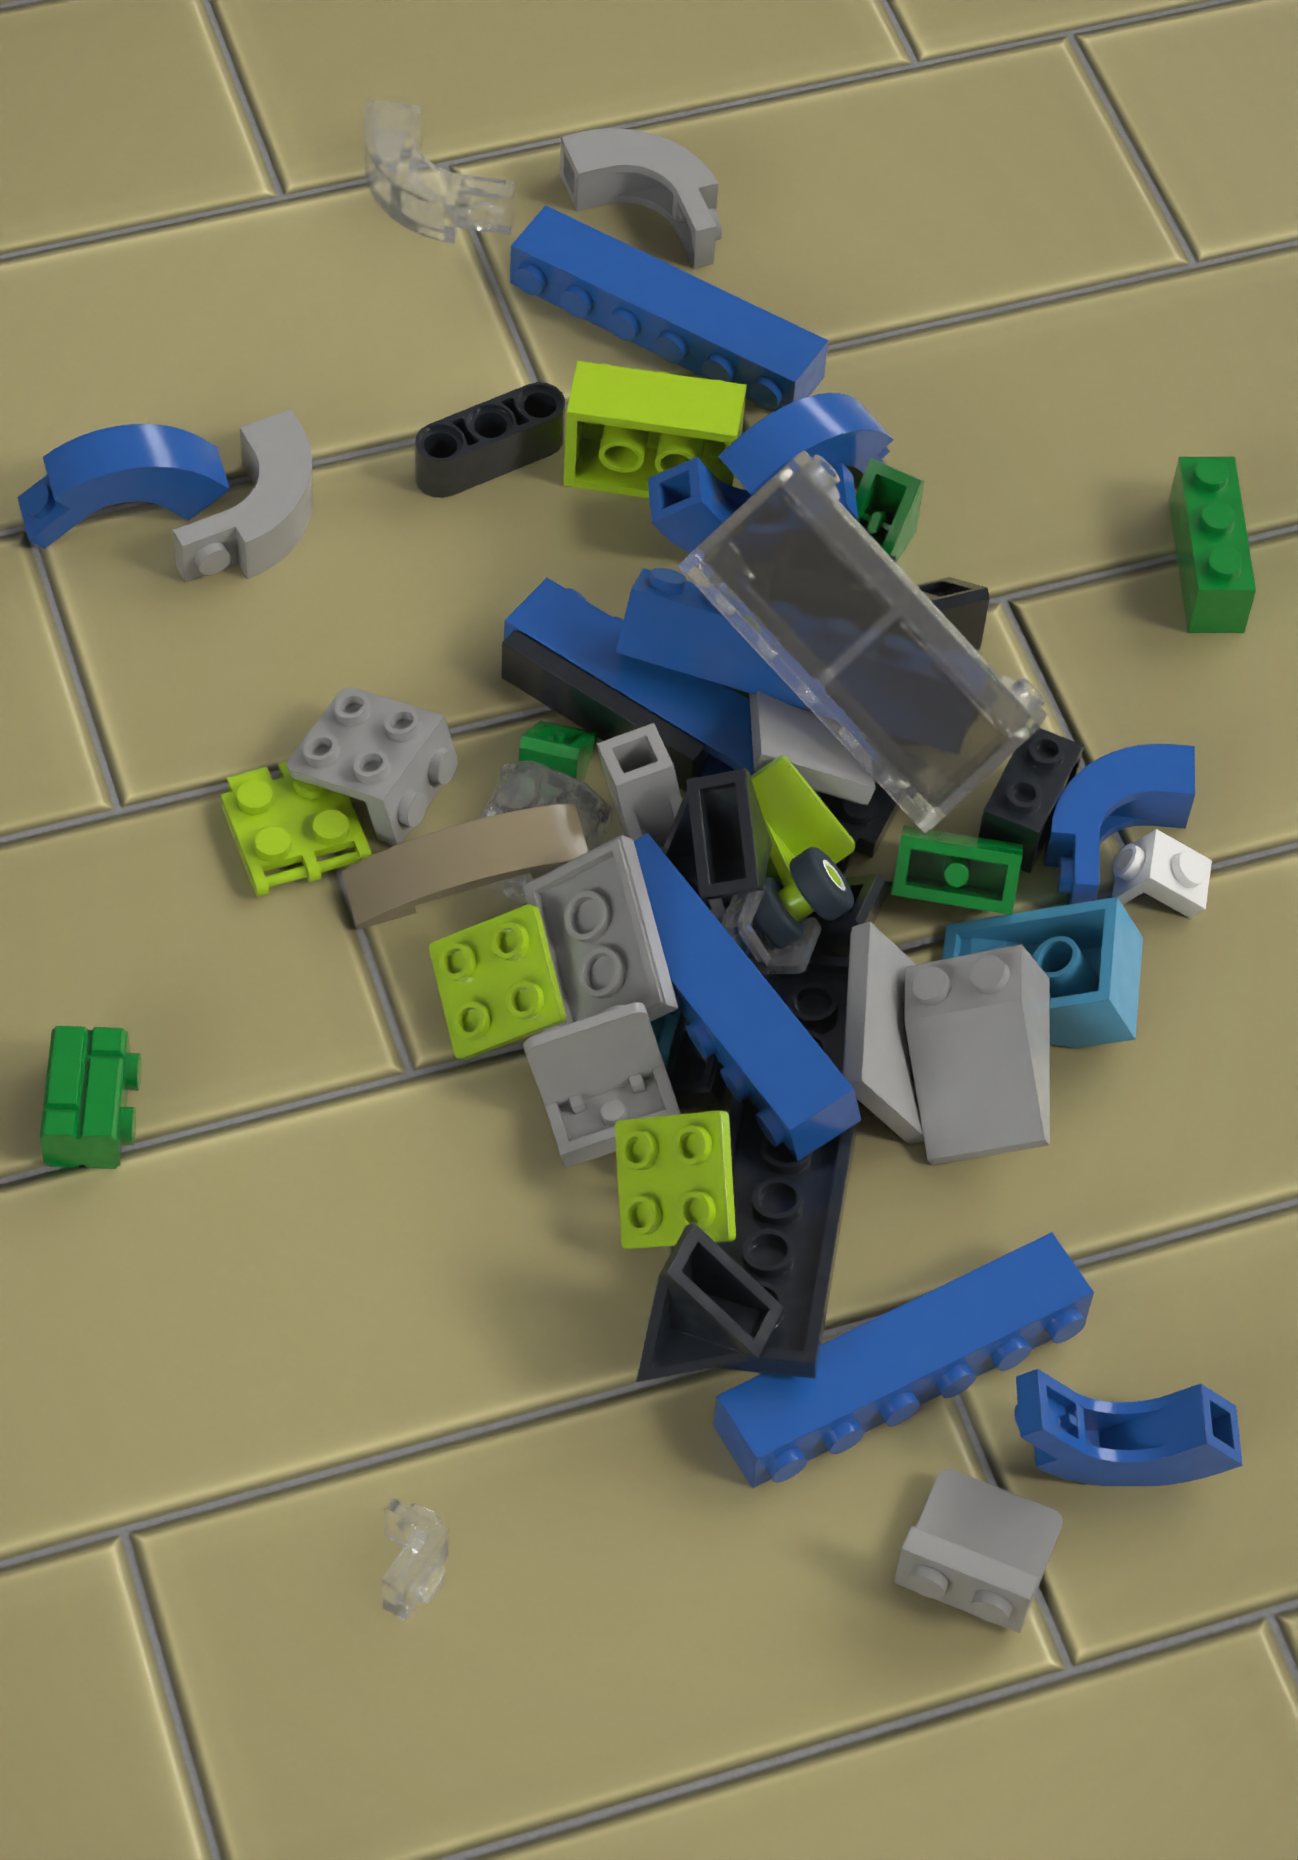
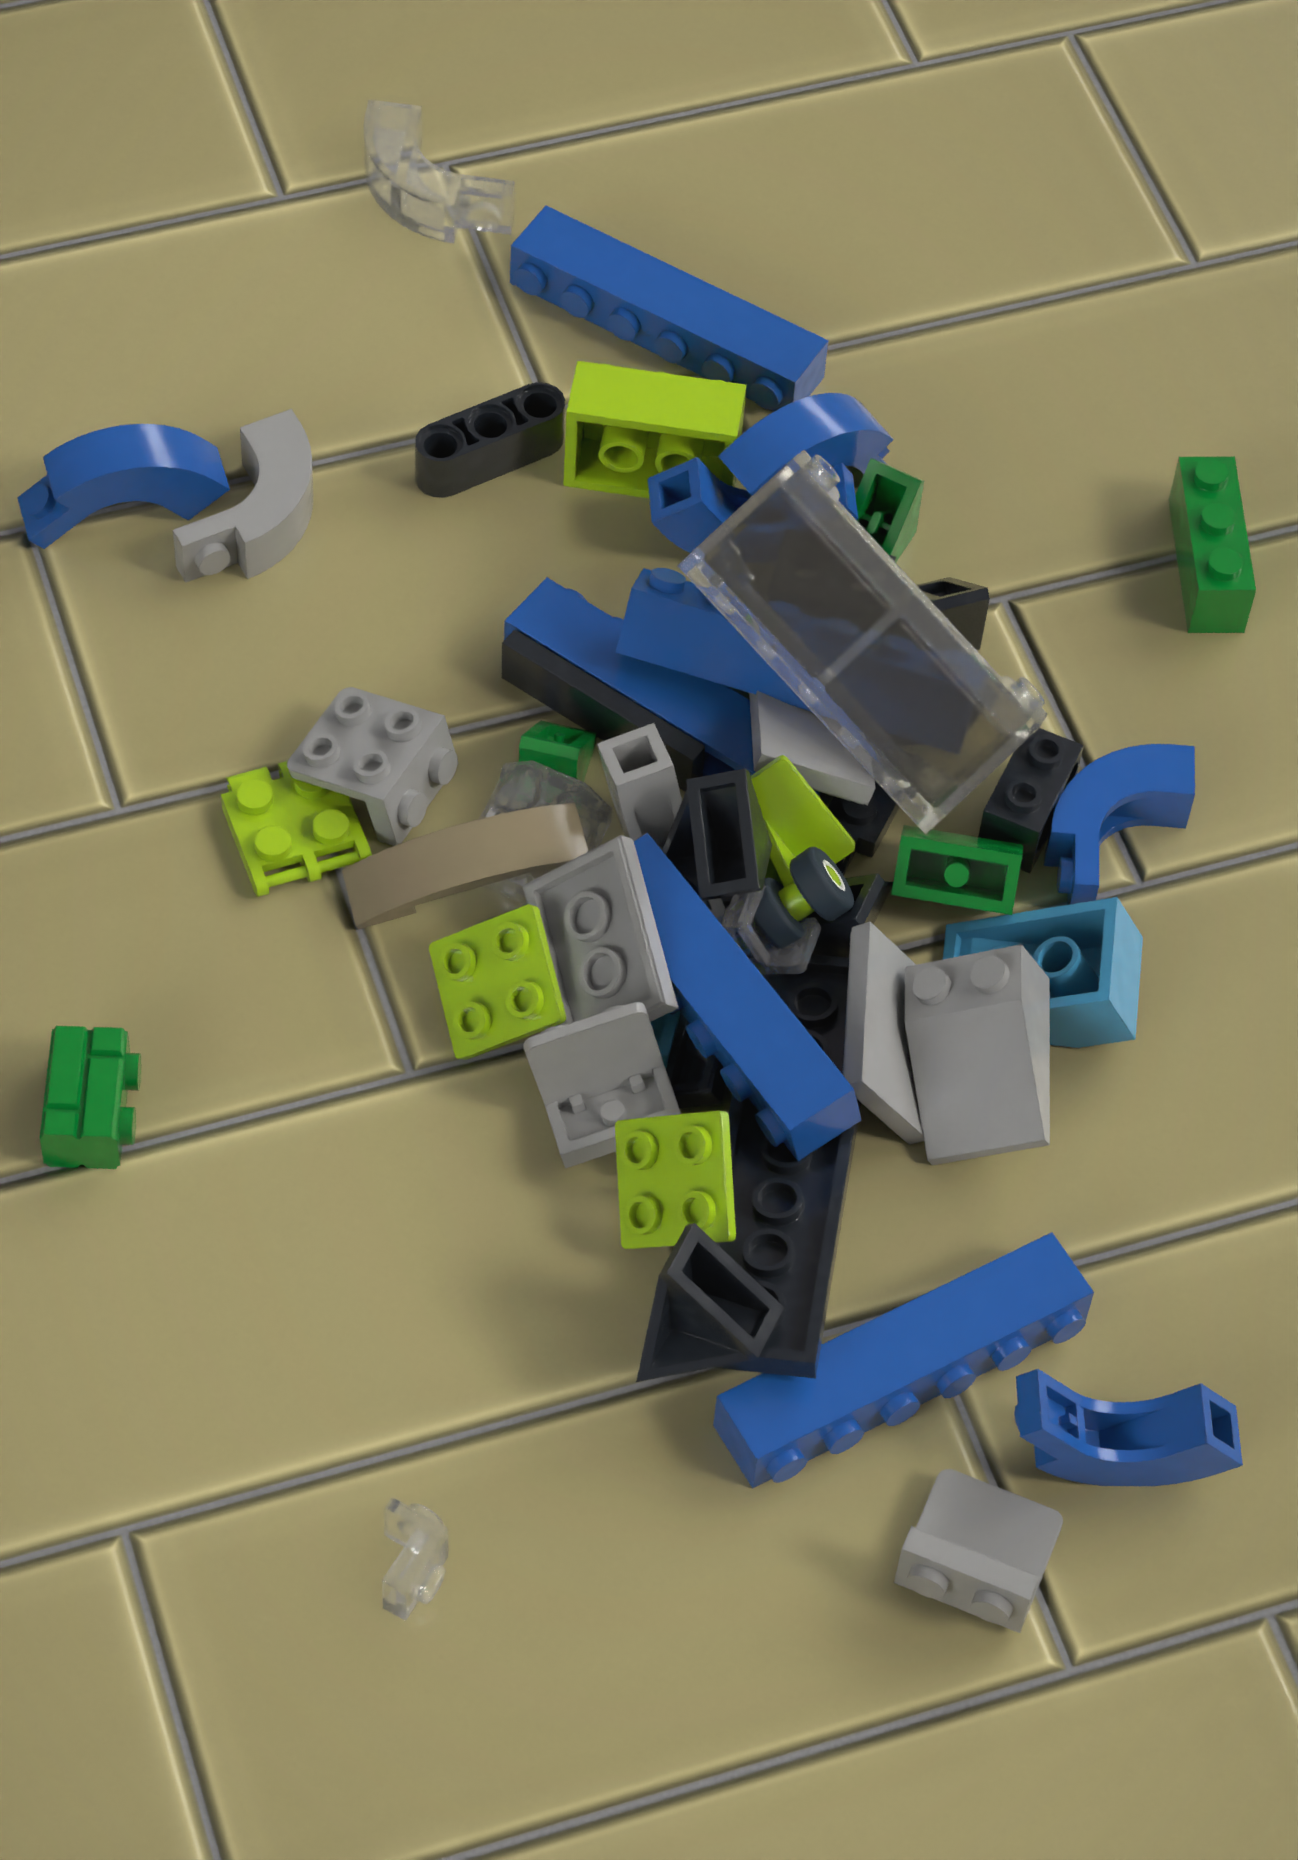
(647, 171): light grey arch -> none
(1163, 871): white bracket -> none

